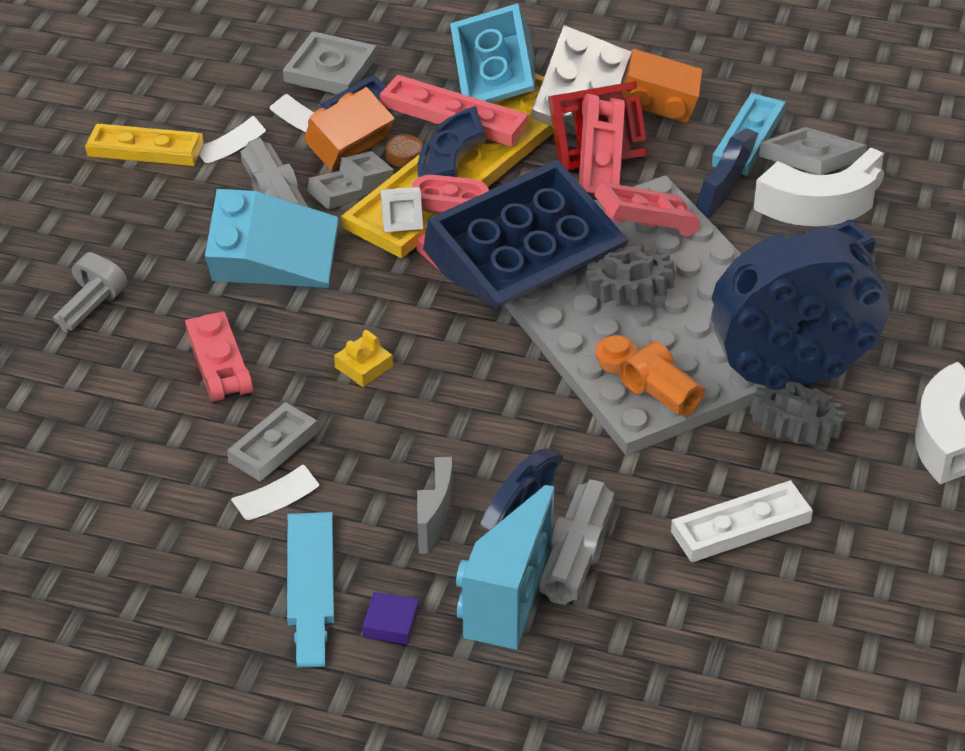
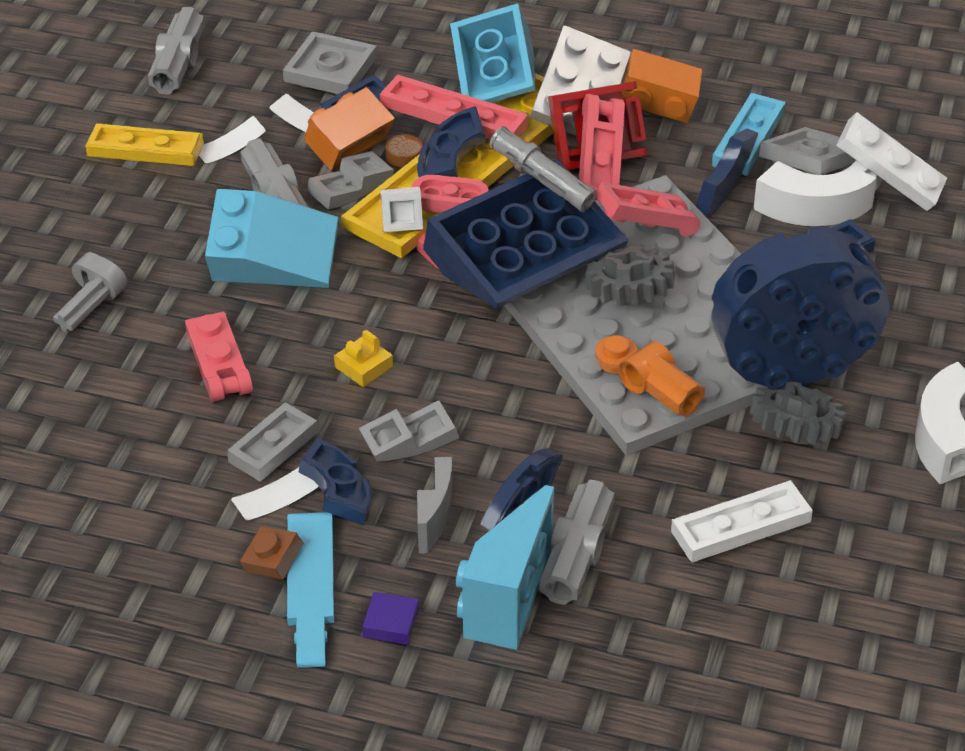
(176, 50): none -> light grey piece
(271, 552): none -> dark orange plate
(342, 484): none -> dark blue tile
(418, 433): none -> light grey slope
(531, 161): none -> light grey pin
(891, 161): none -> white plate

